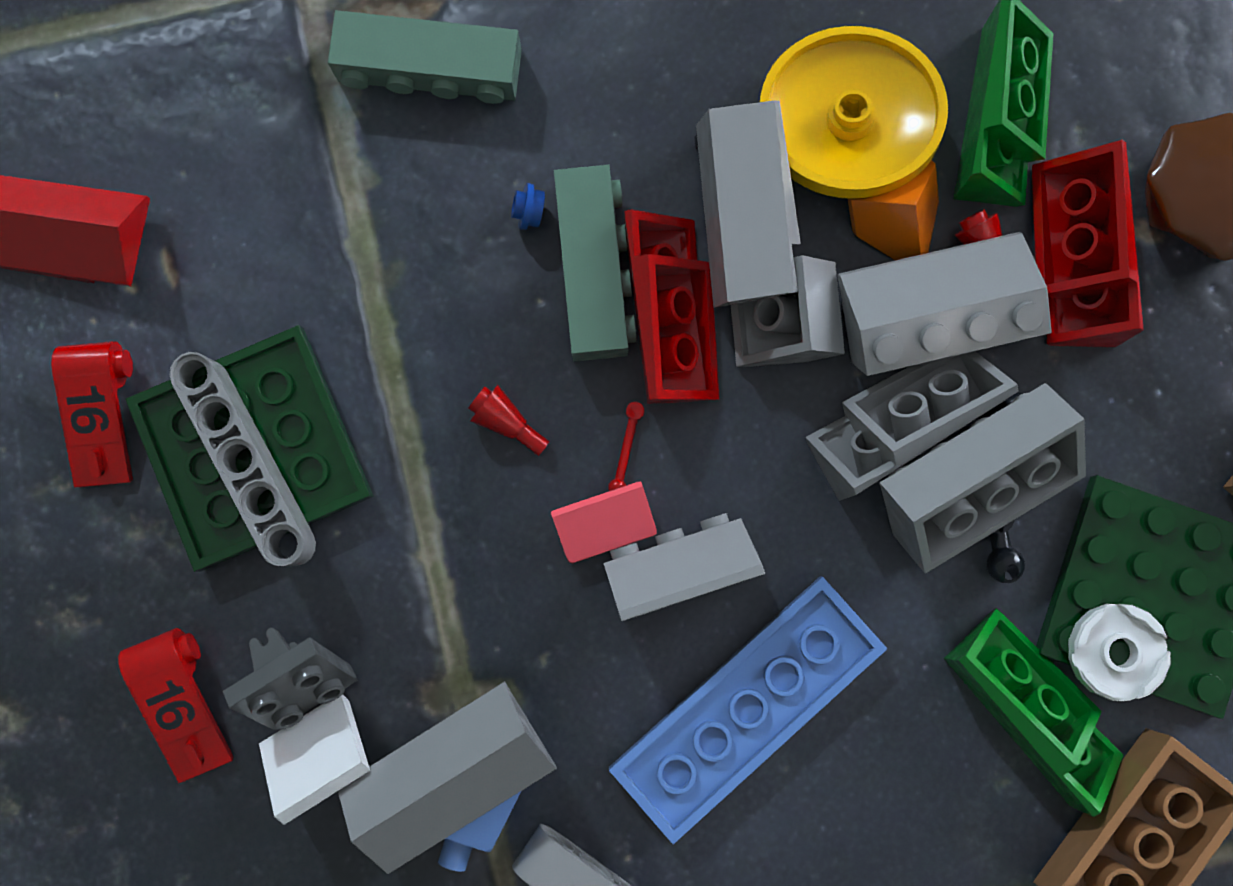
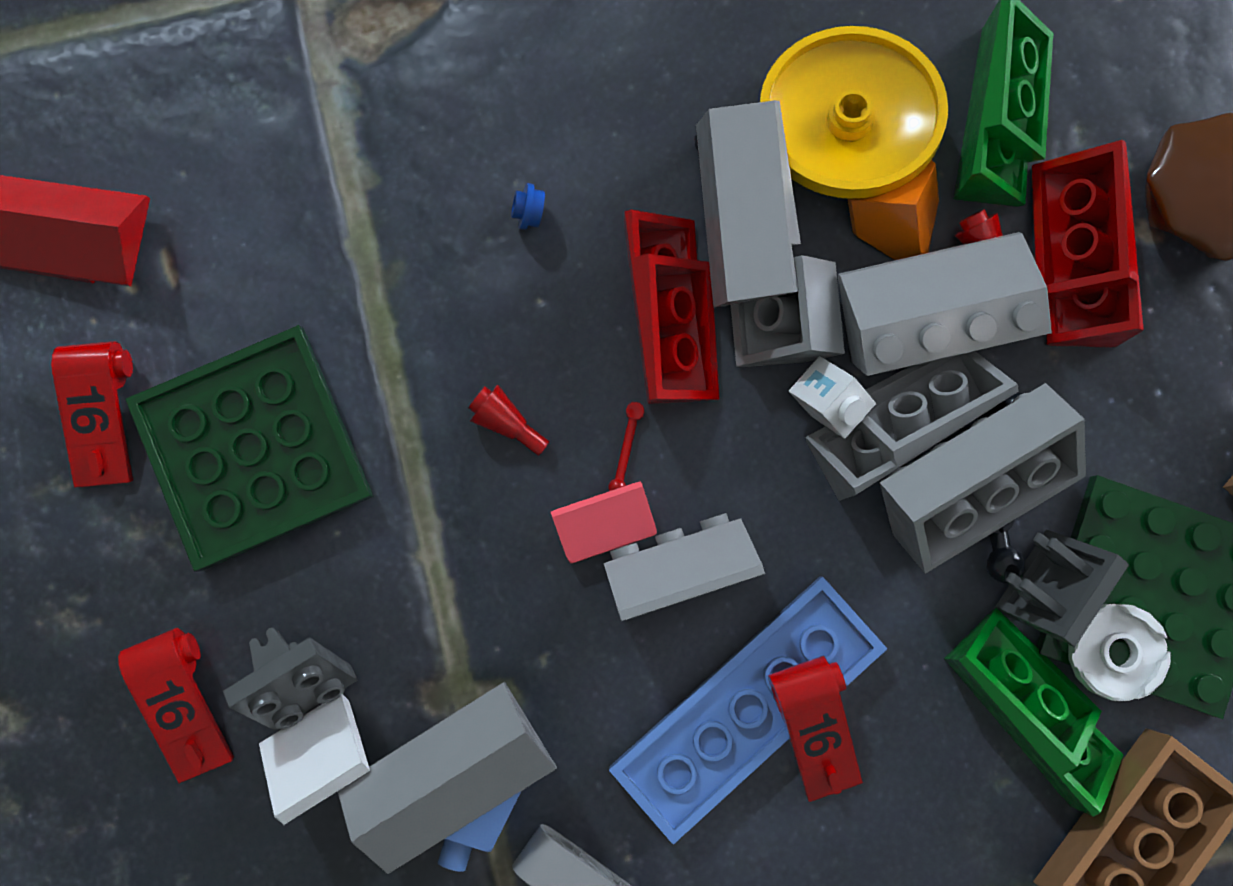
(225, 445): light grey beam -> none
(425, 56): sand green brick -> none
(592, 263): sand green brick -> none
(817, 726): none -> red door
(832, 397): none -> white brick
(1061, 586): none -> dark grey plate

